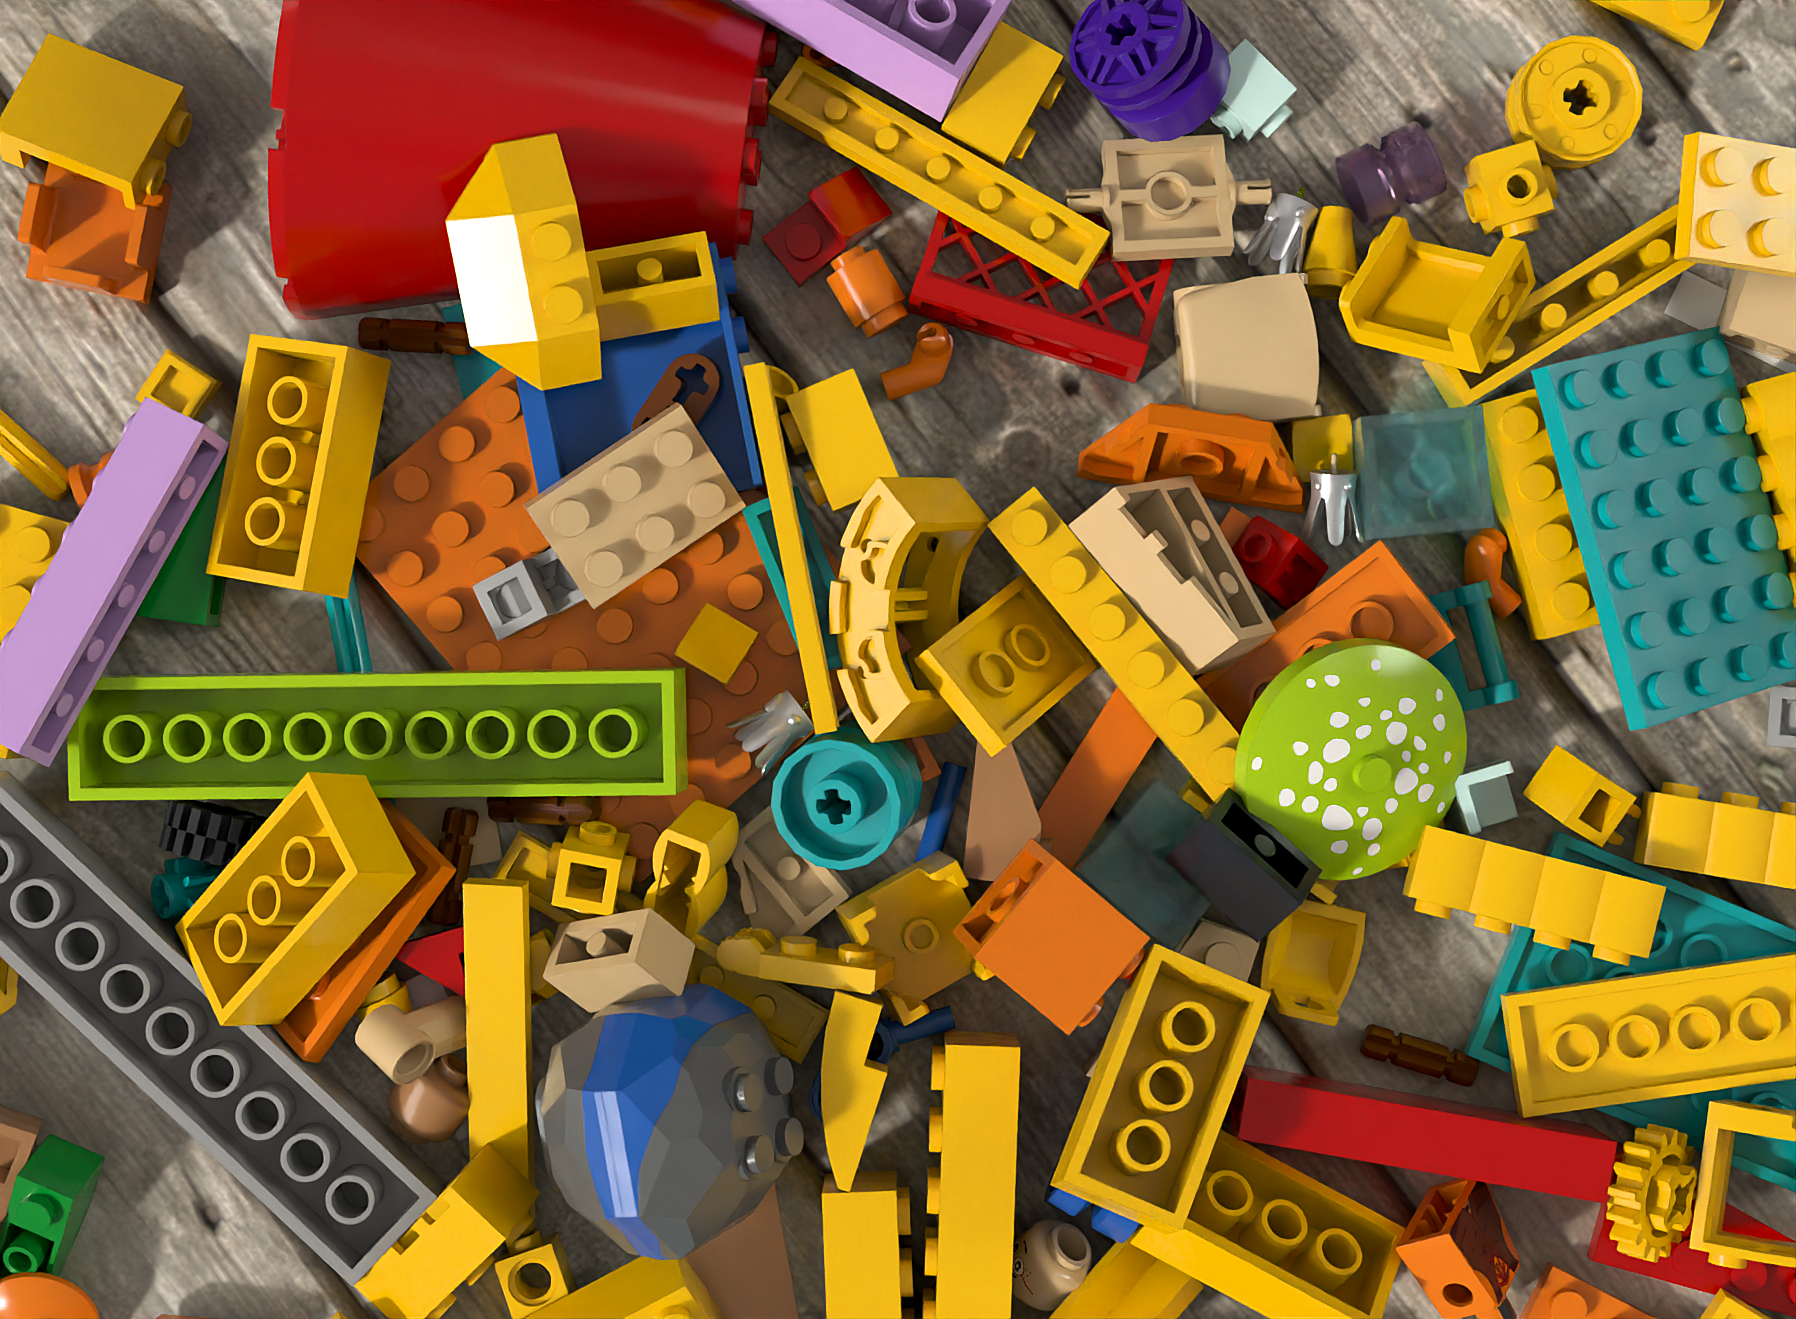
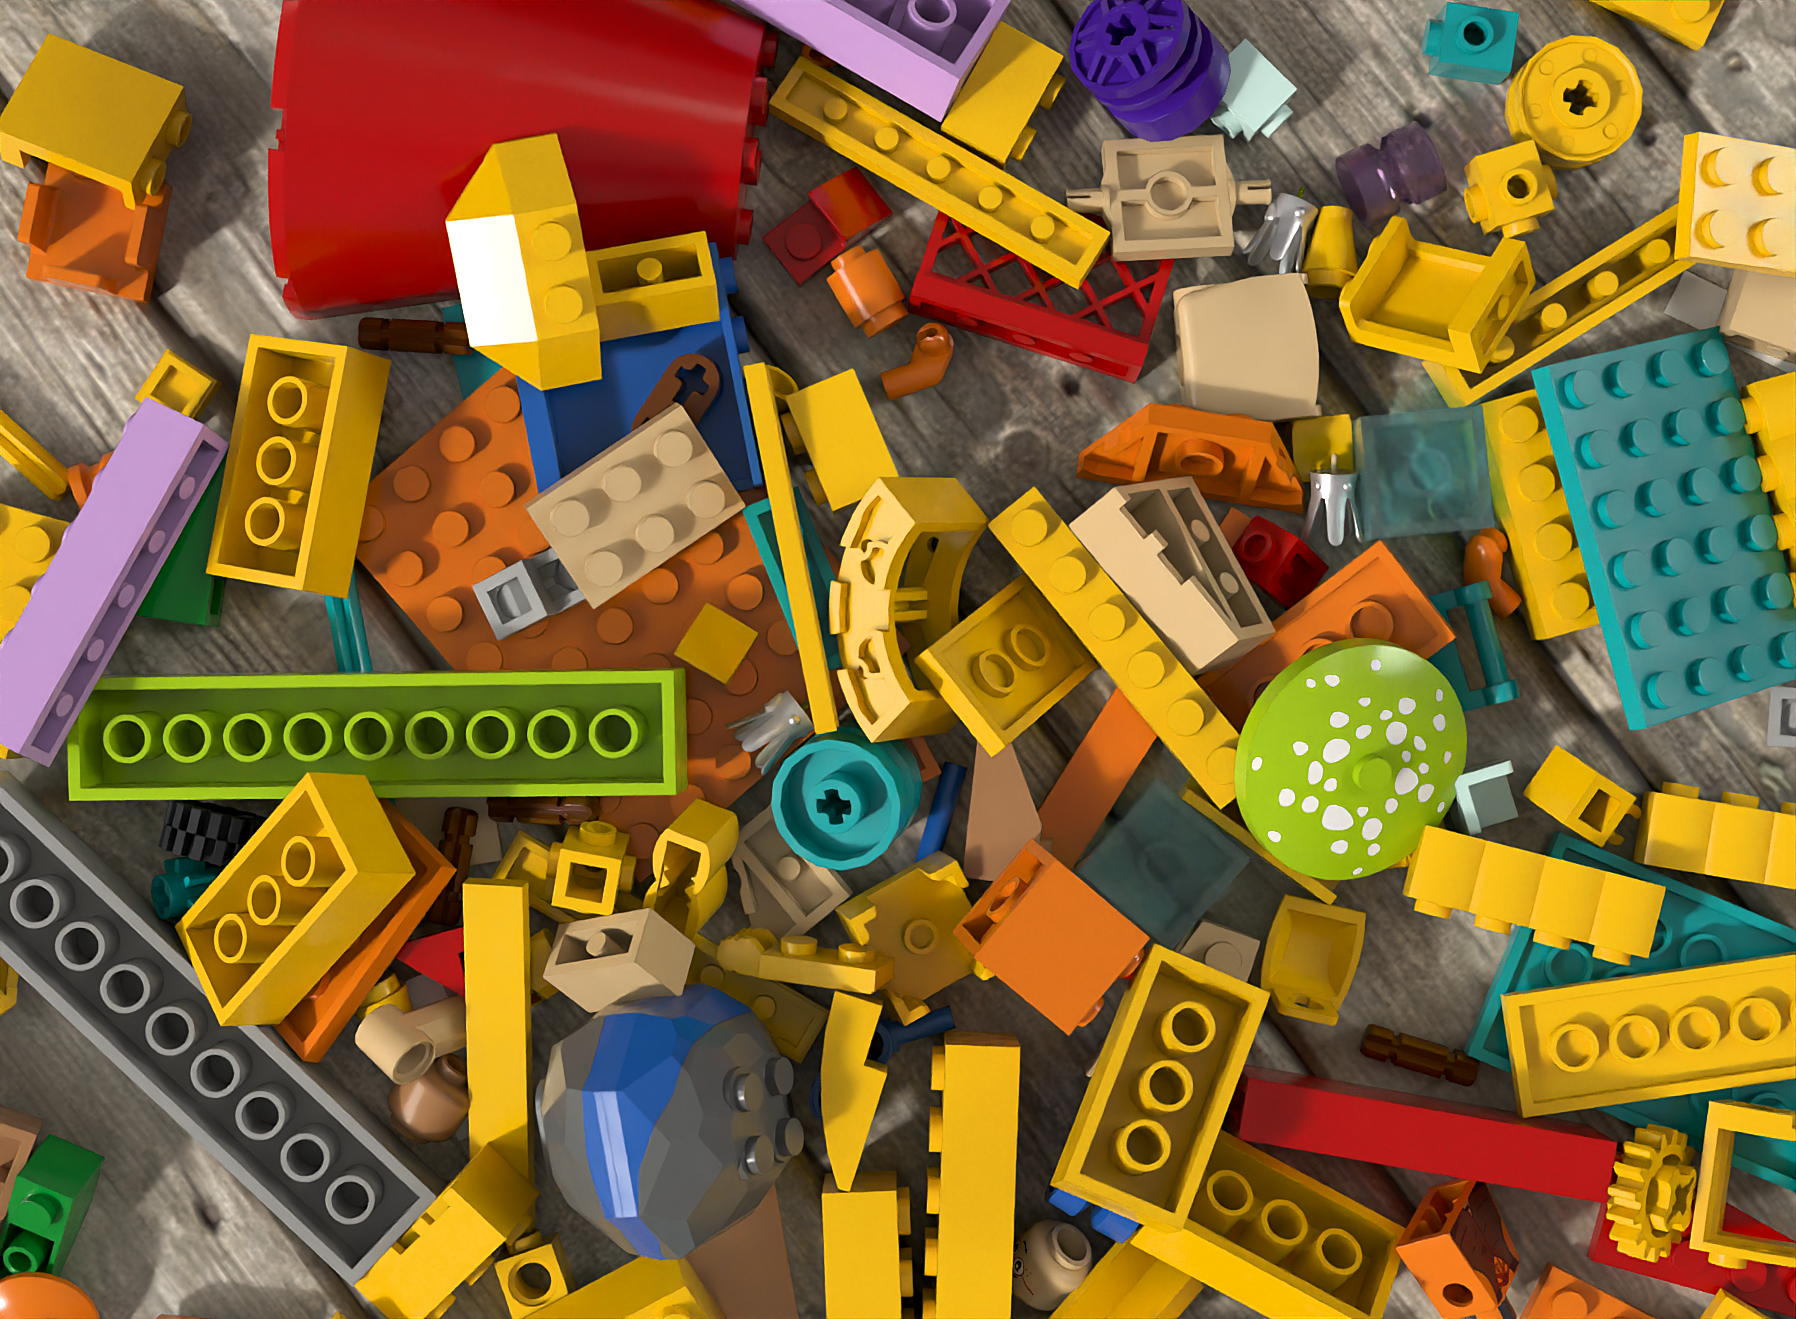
(1243, 865): black brick -> none
(1471, 43): none -> teal brick

